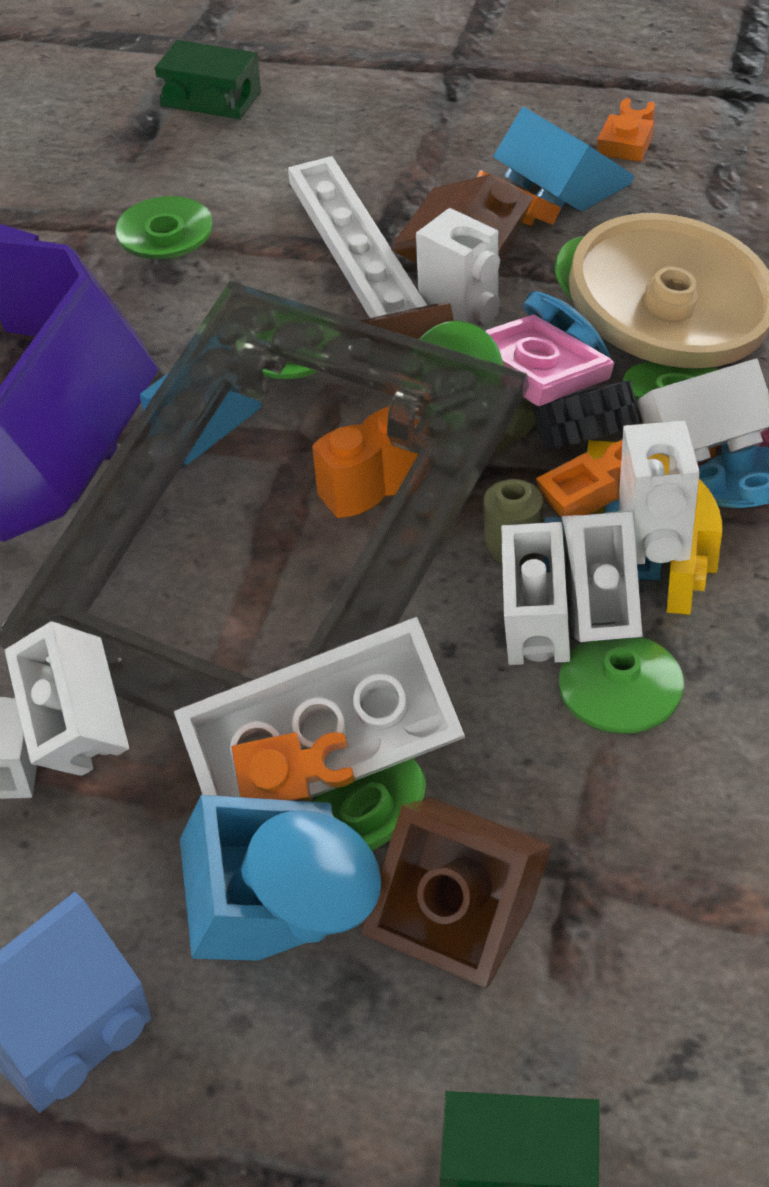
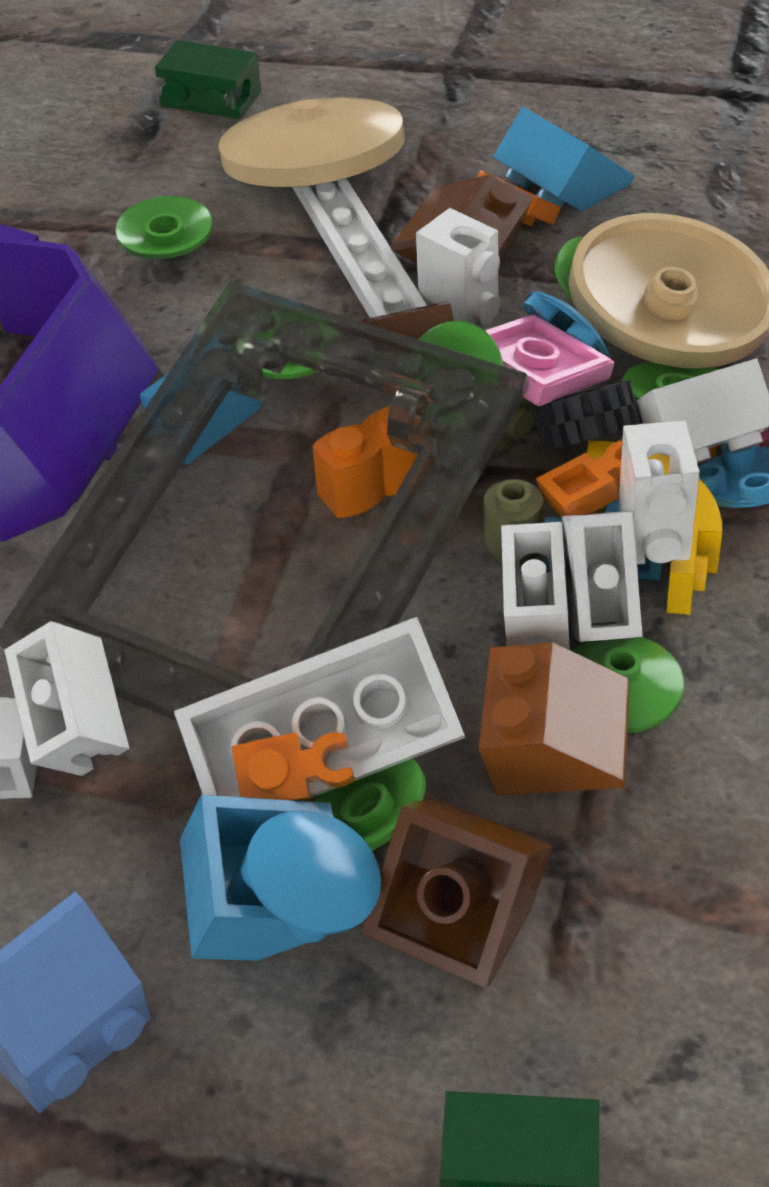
(312, 141): none -> tan dish
(553, 721): none -> dark orange slope
(627, 134): orange plate -> none

